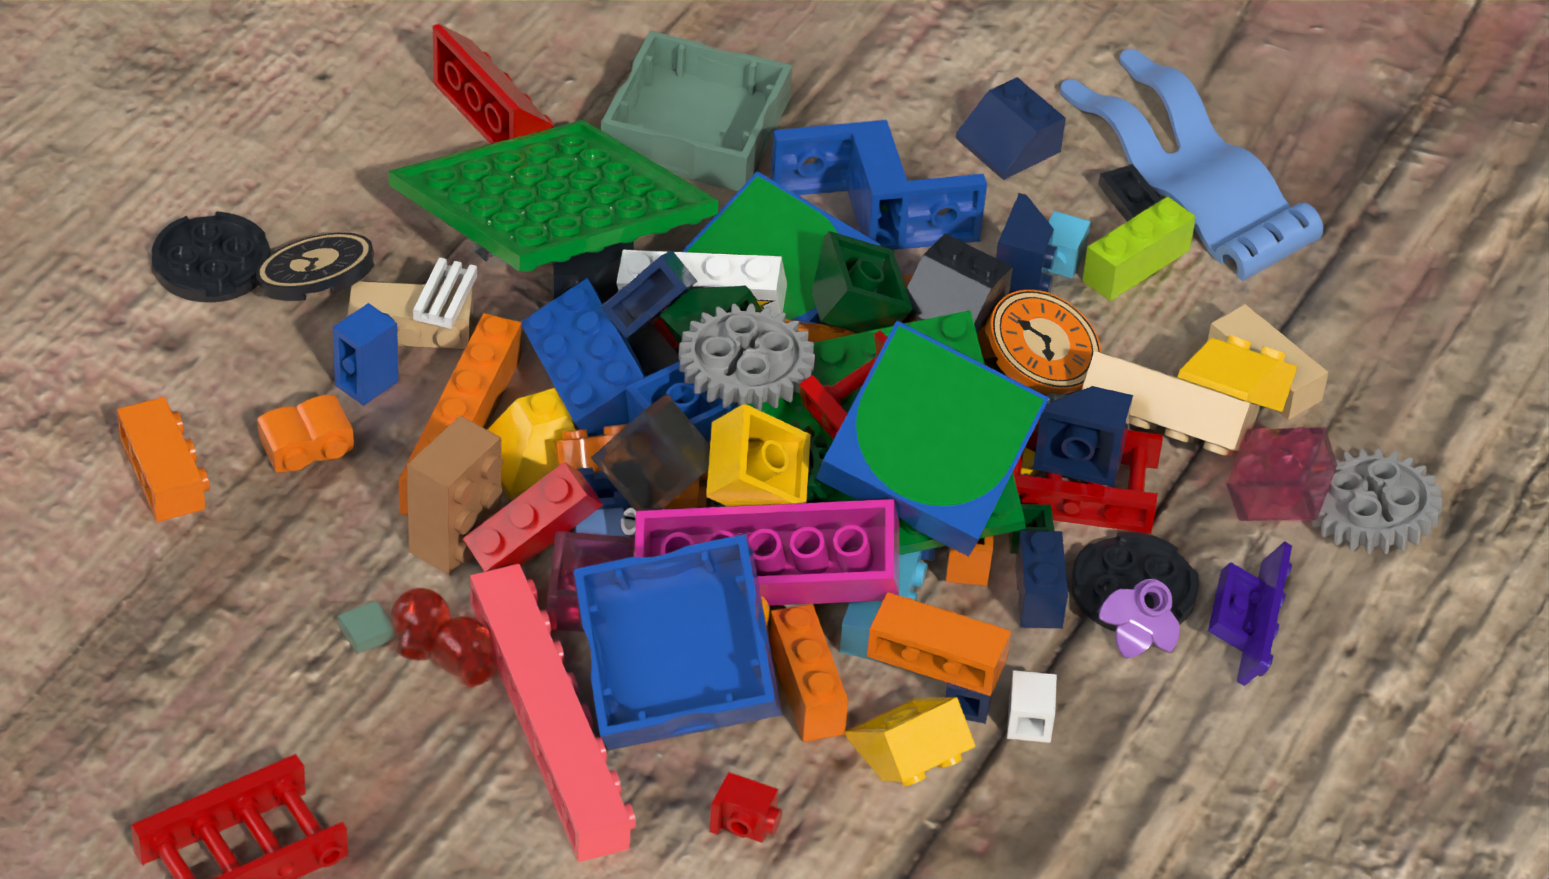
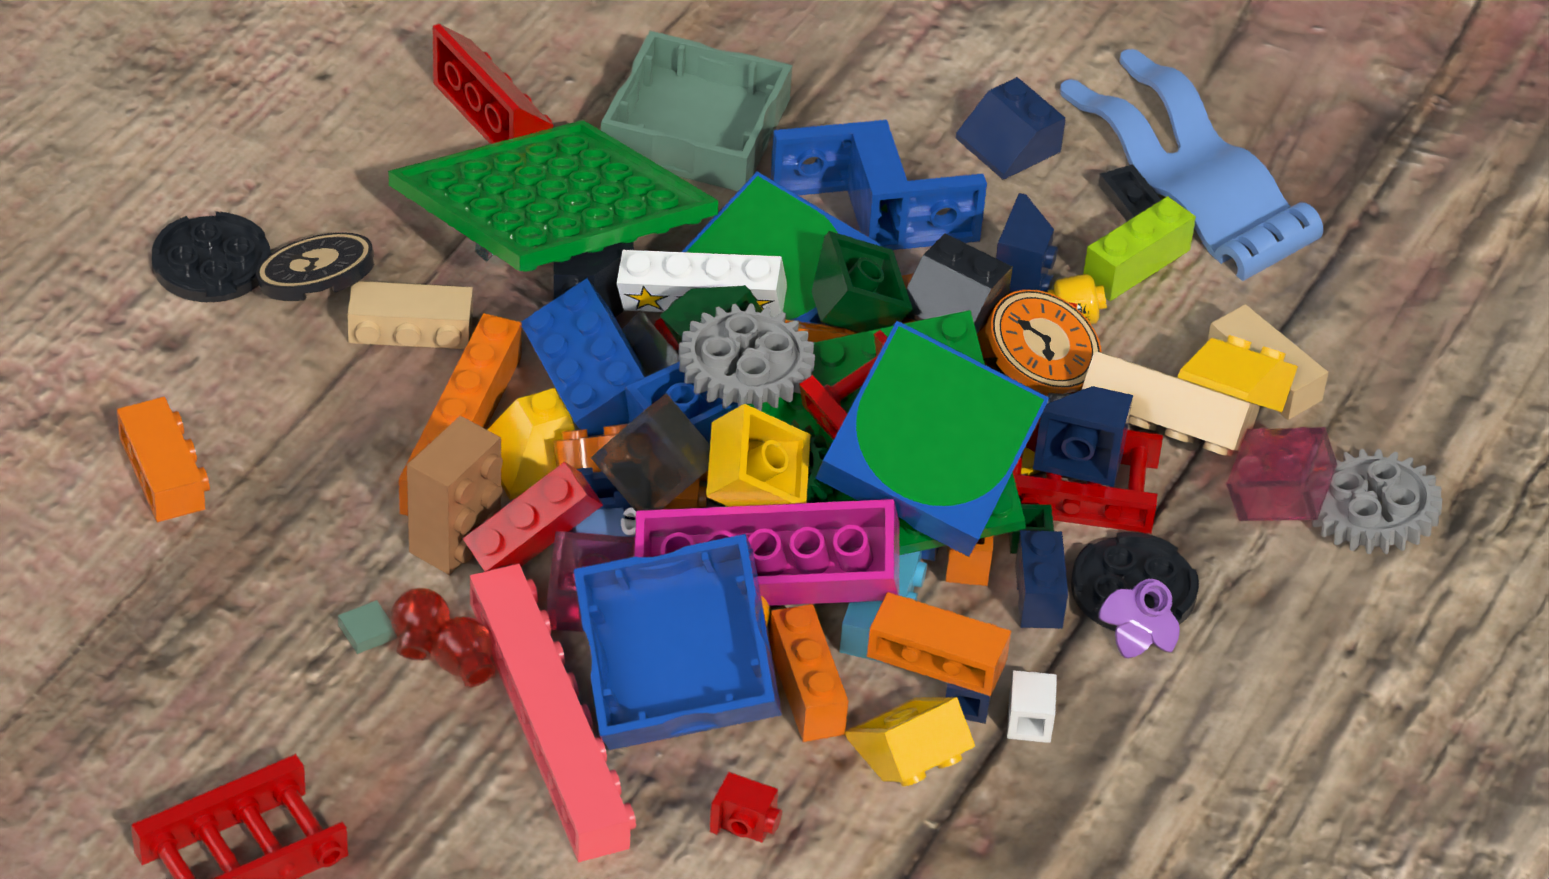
(305, 433): orange brick -> none
(365, 354): blue brick -> none
(453, 273): white tile -> none
(648, 294): dark blue brick -> none
(1071, 239): medium azure brick -> none
(1082, 294): none -> yellow head
(1248, 610): dark purple bracket -> none

